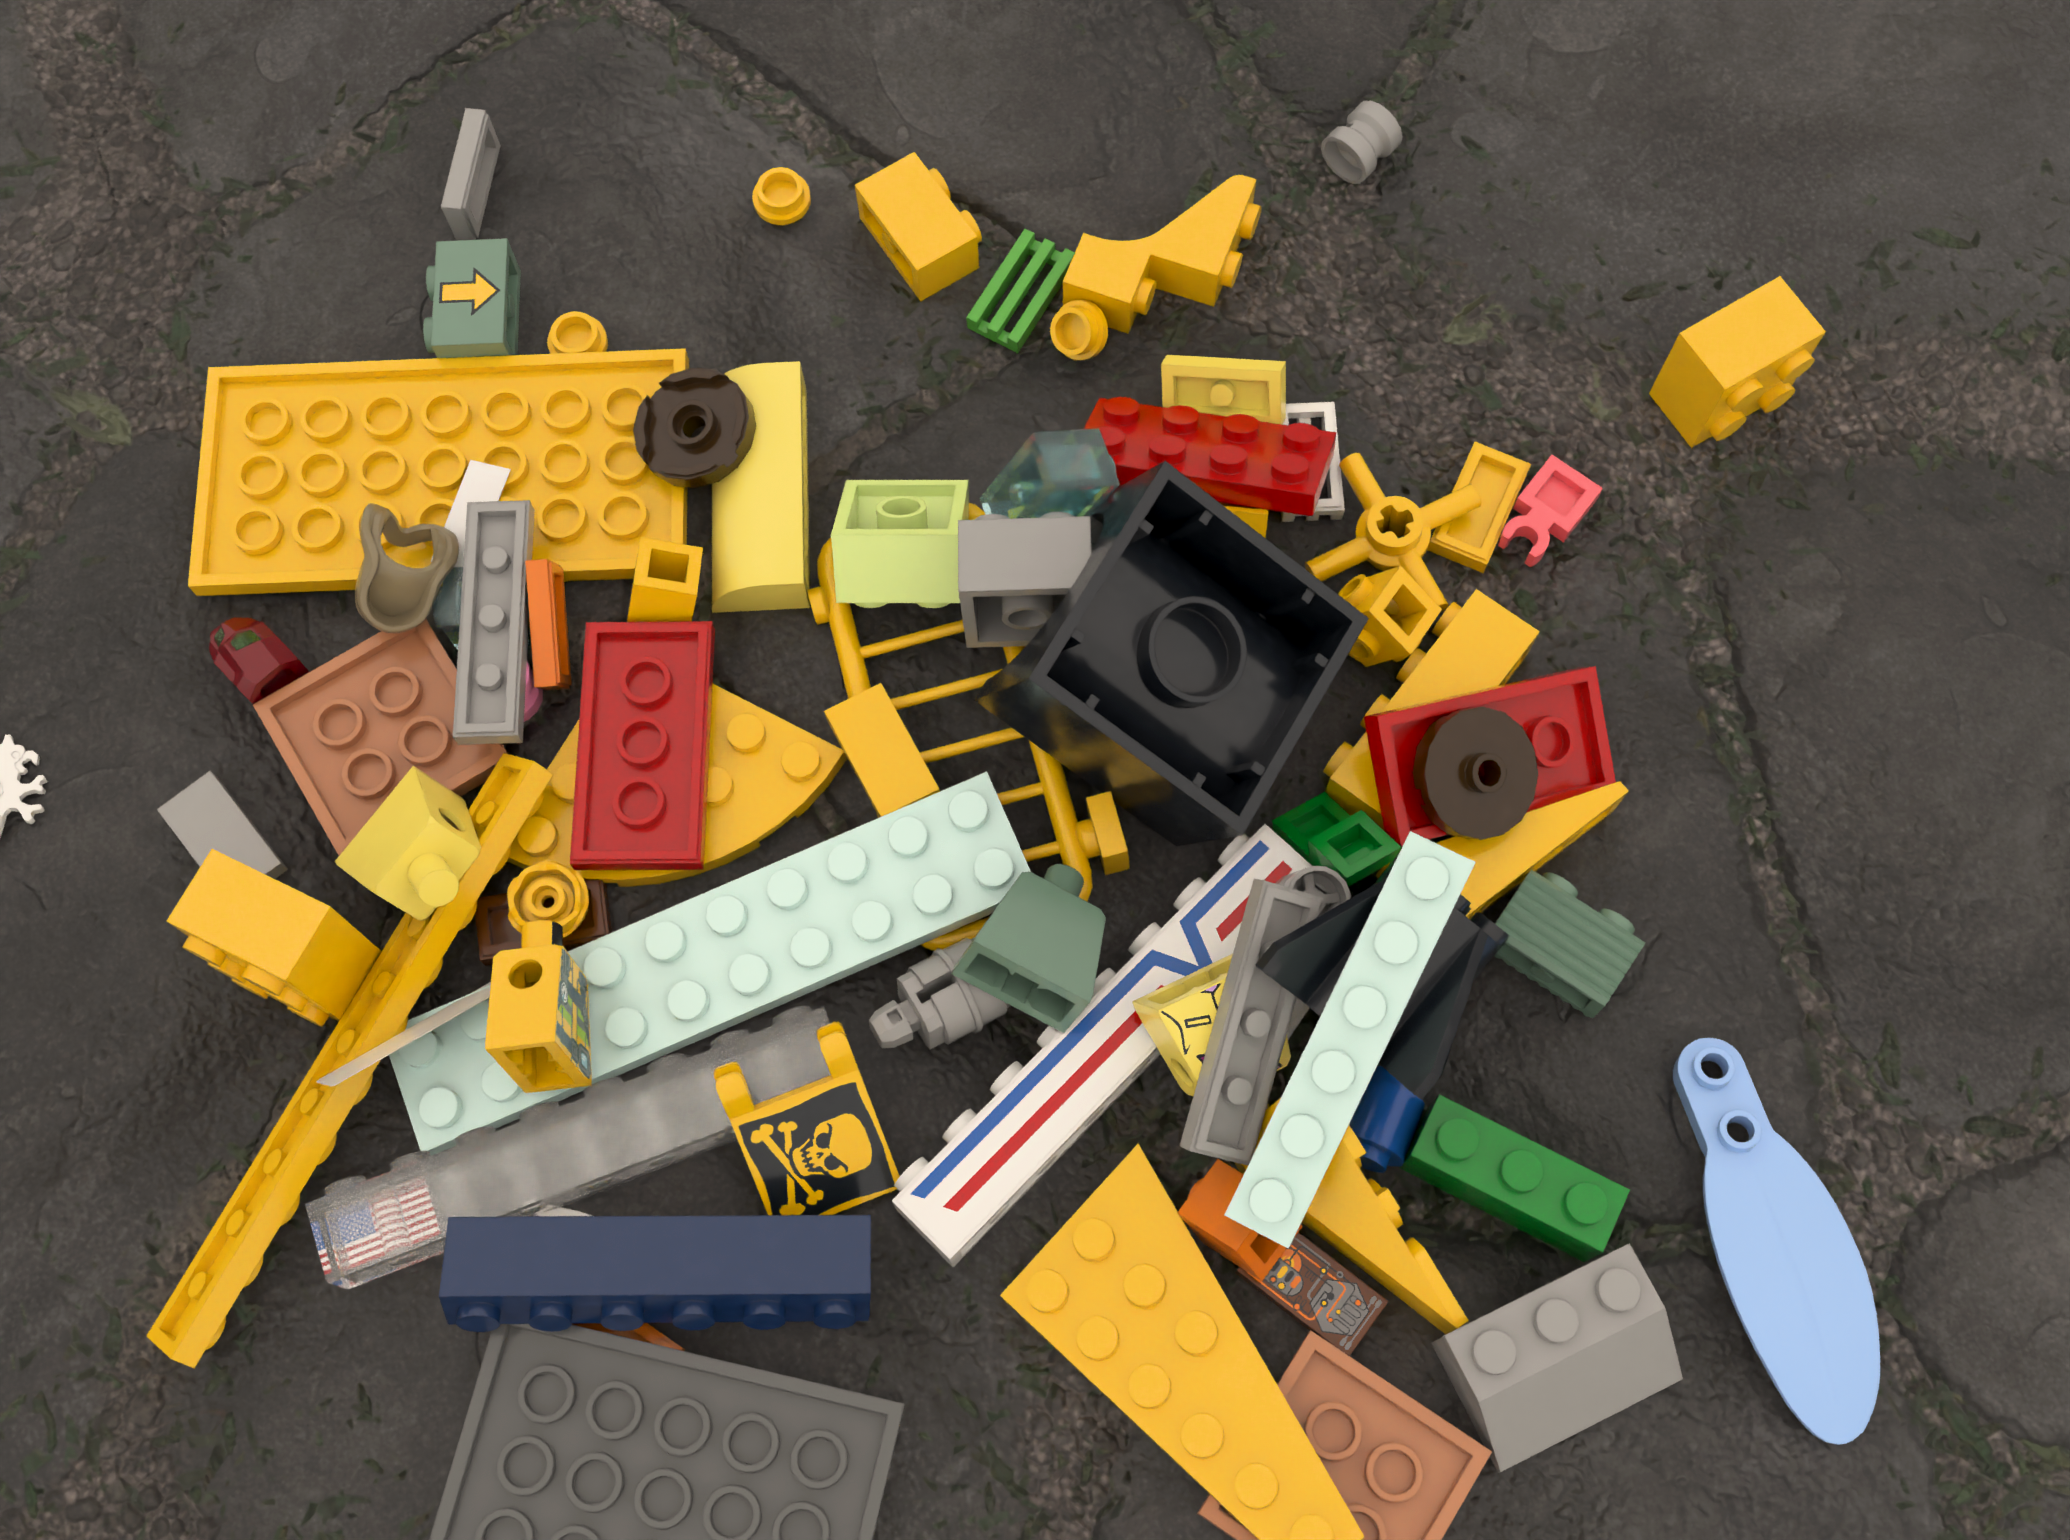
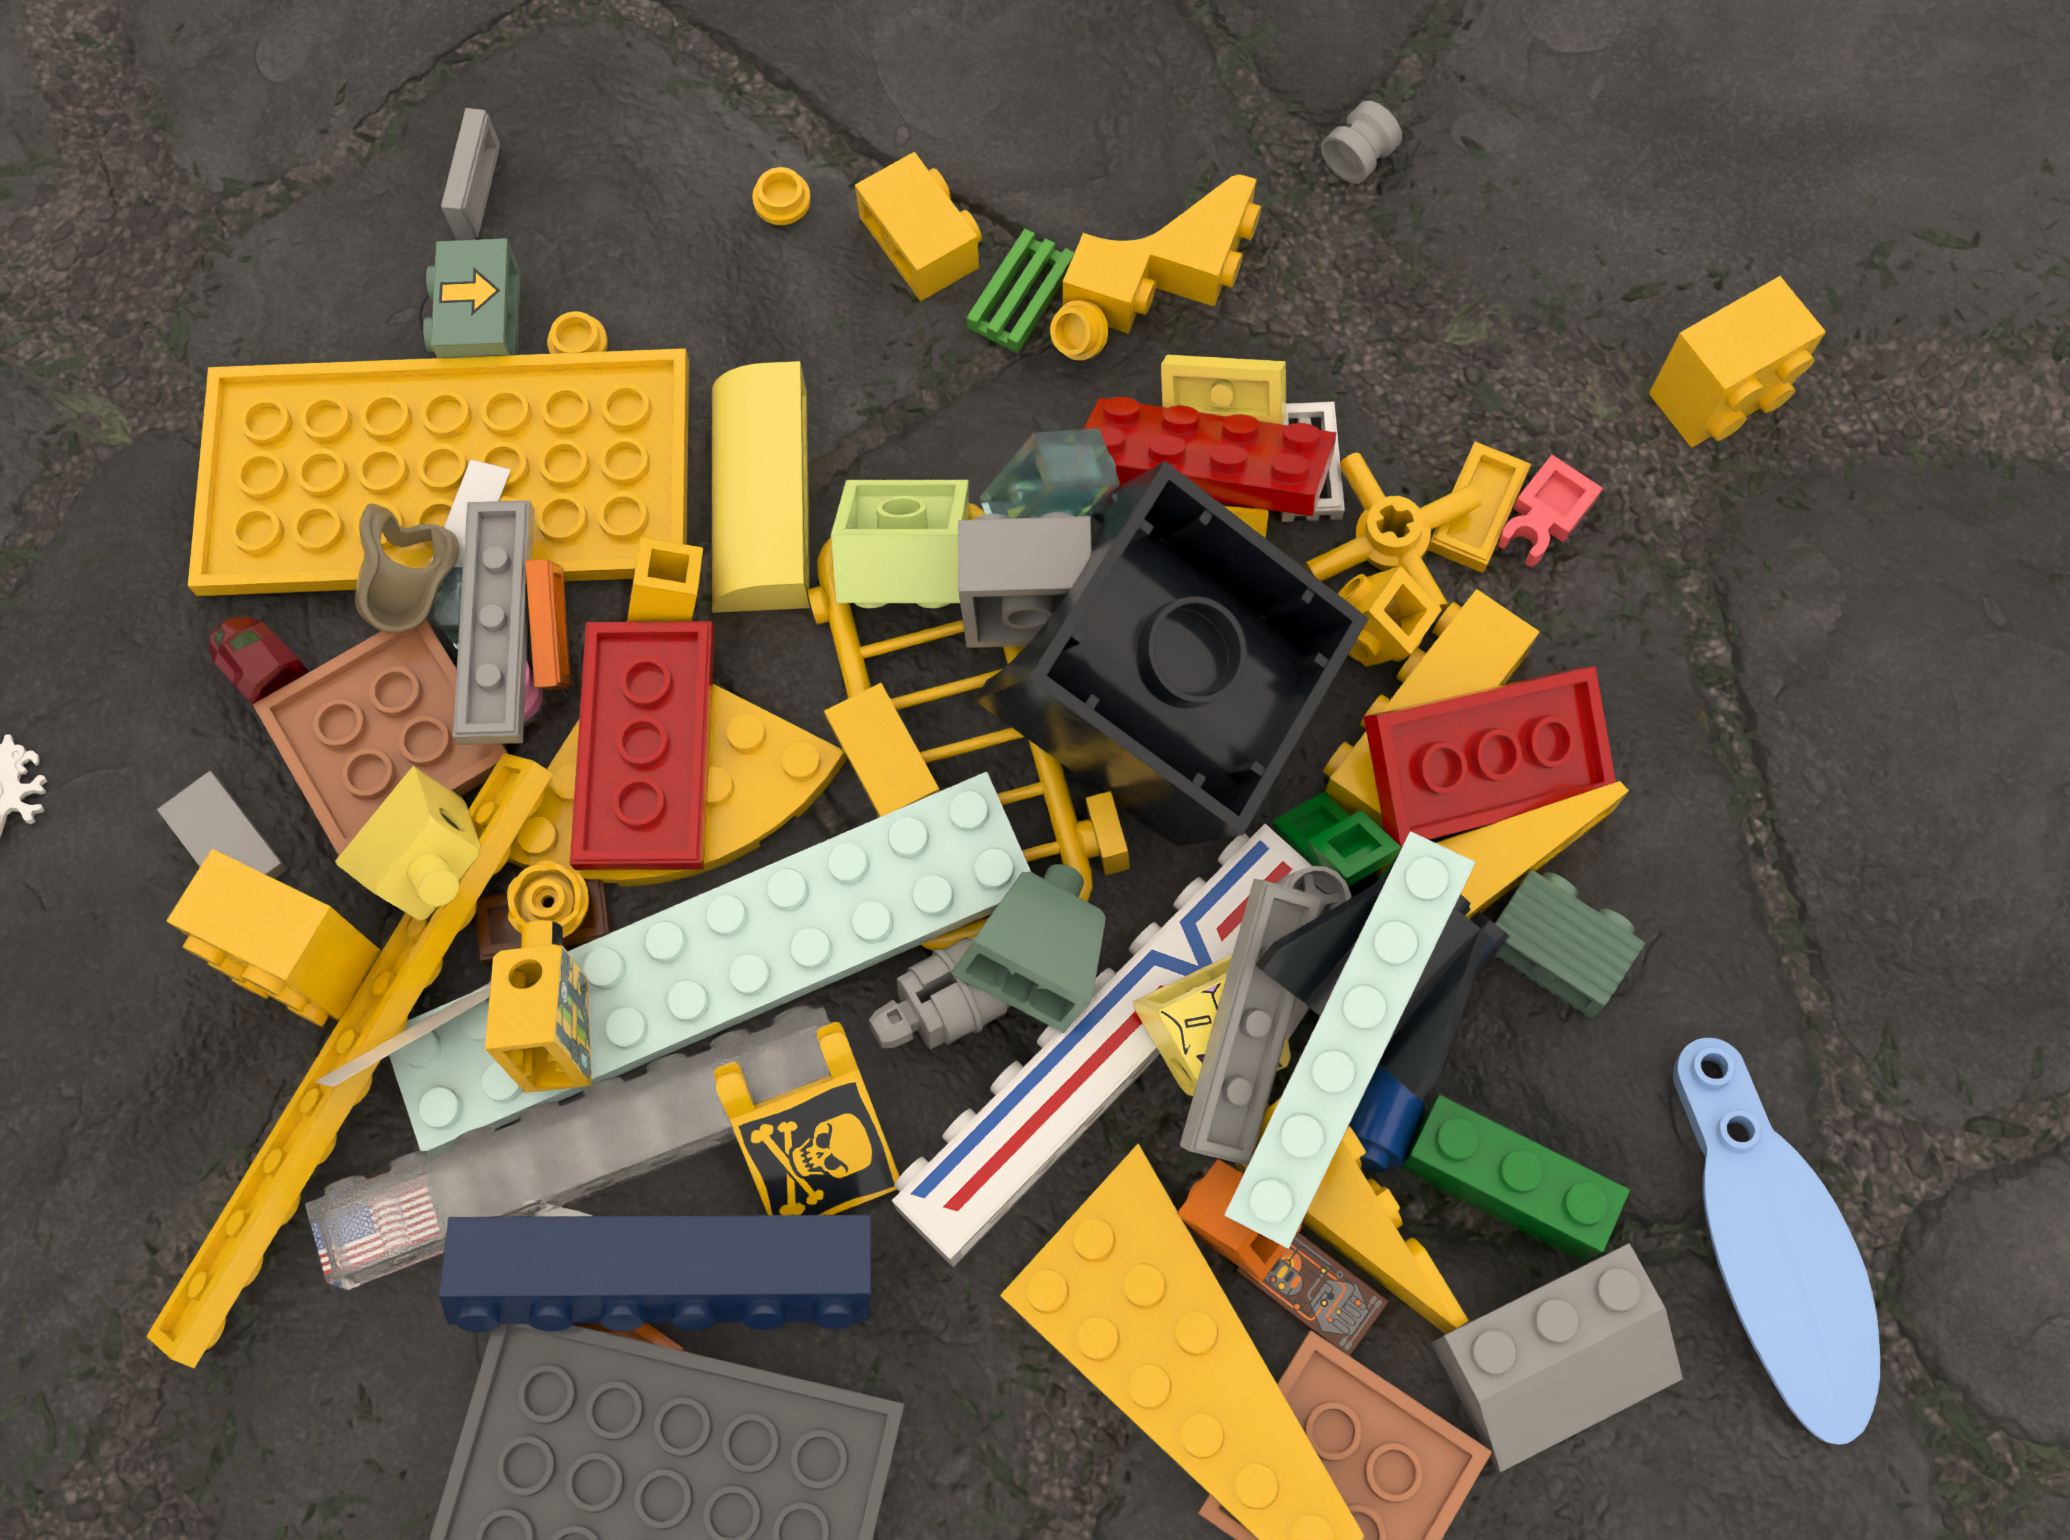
(680, 407): dark brown plate -> none
(1449, 778): dark brown plate -> none

